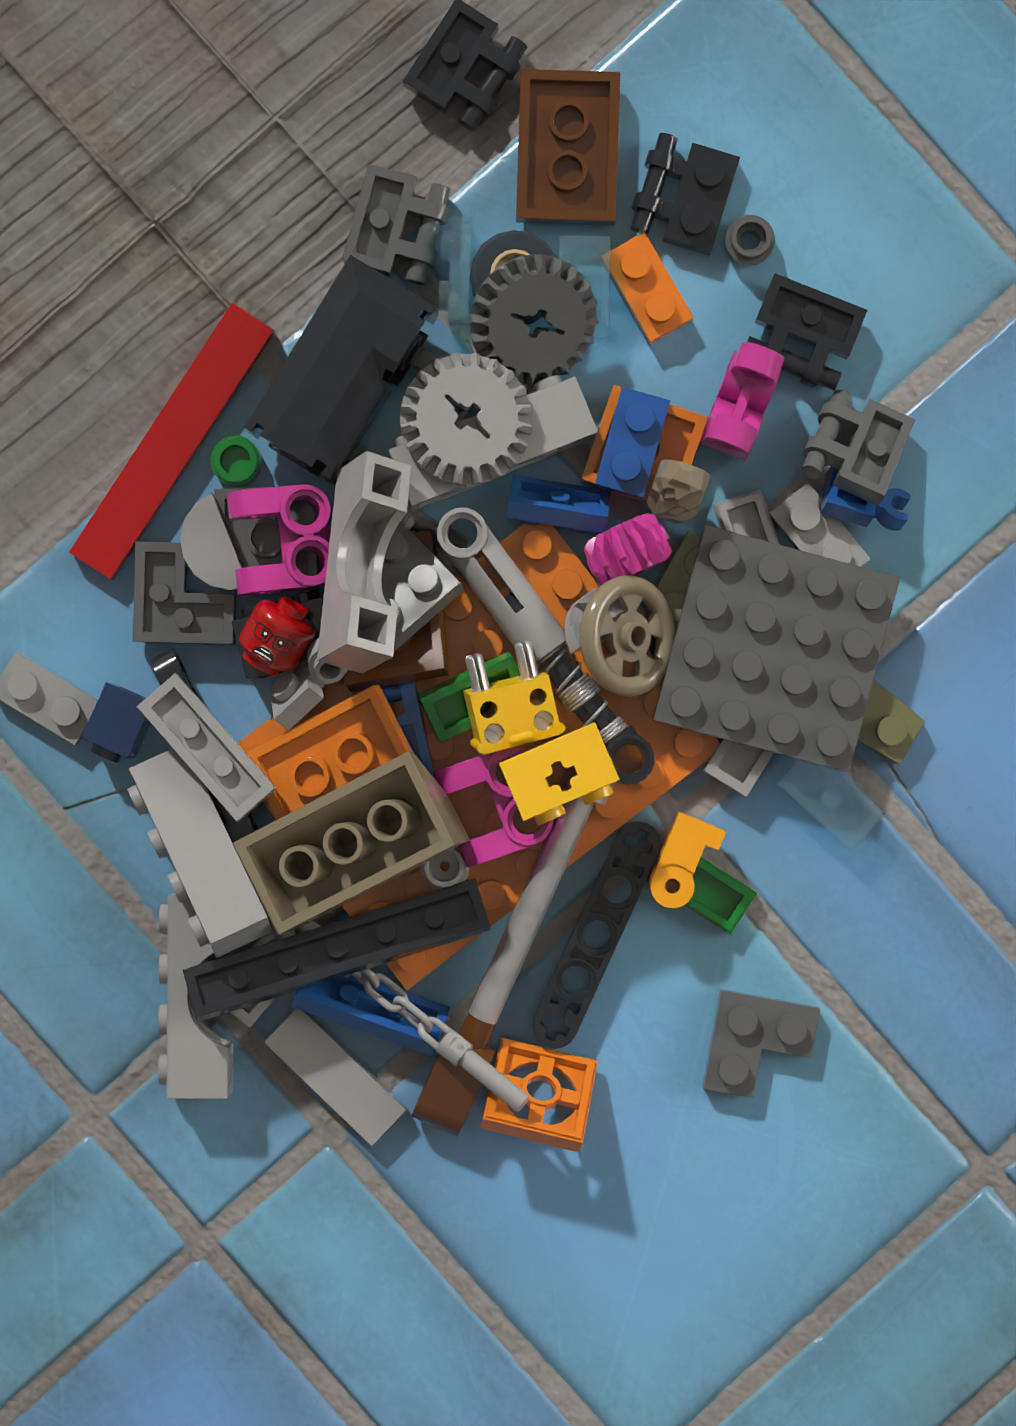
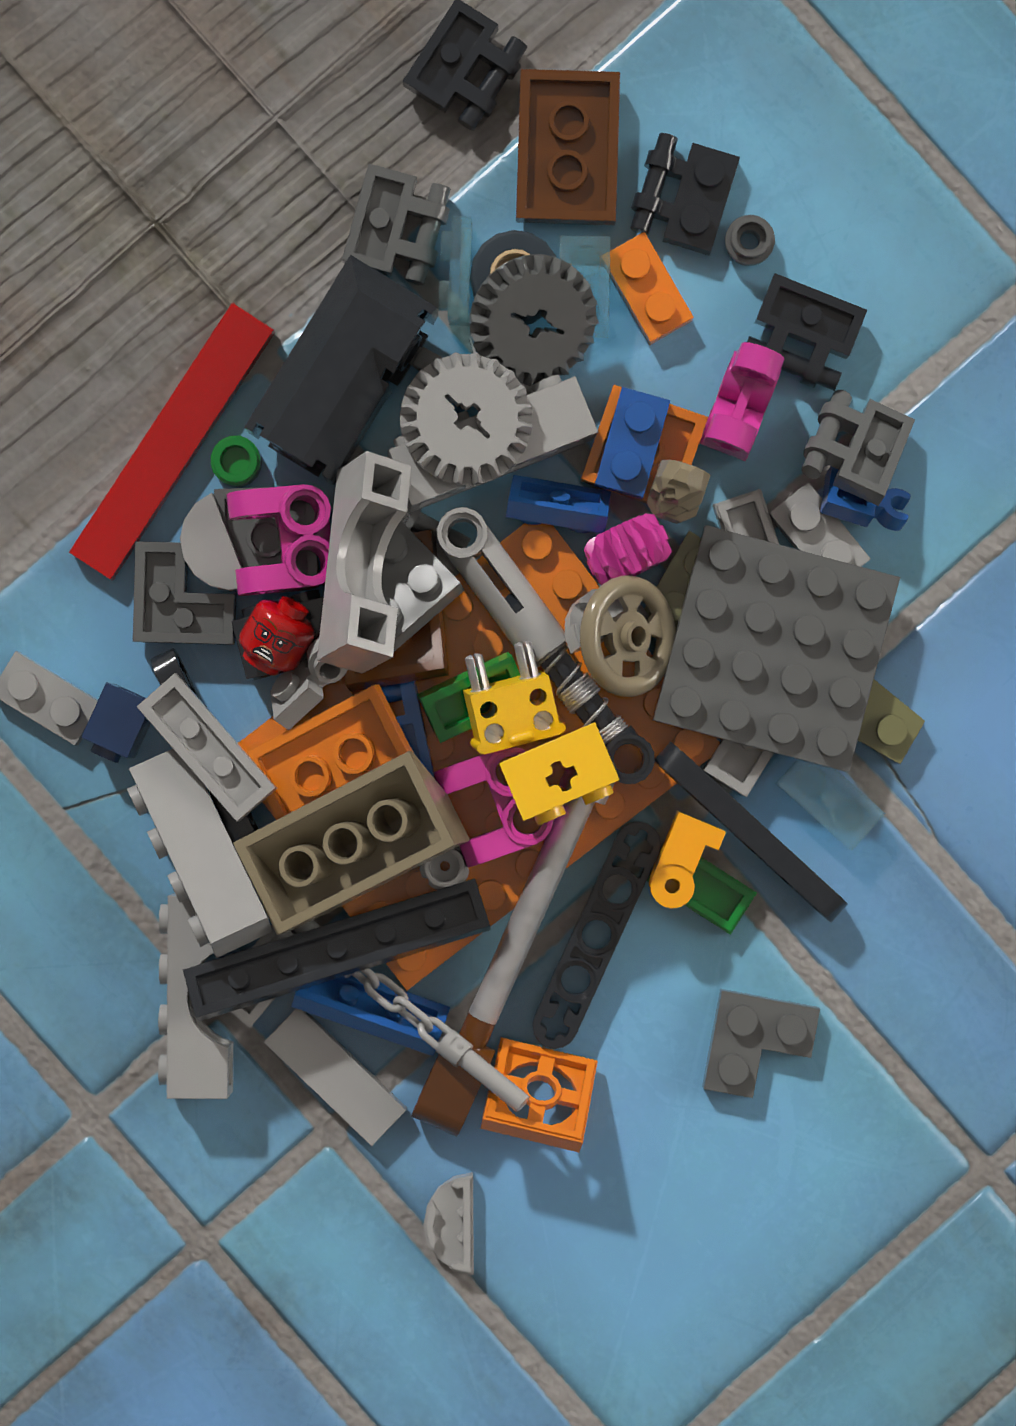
(451, 1223): none -> light grey tile
(750, 832): none -> black beam

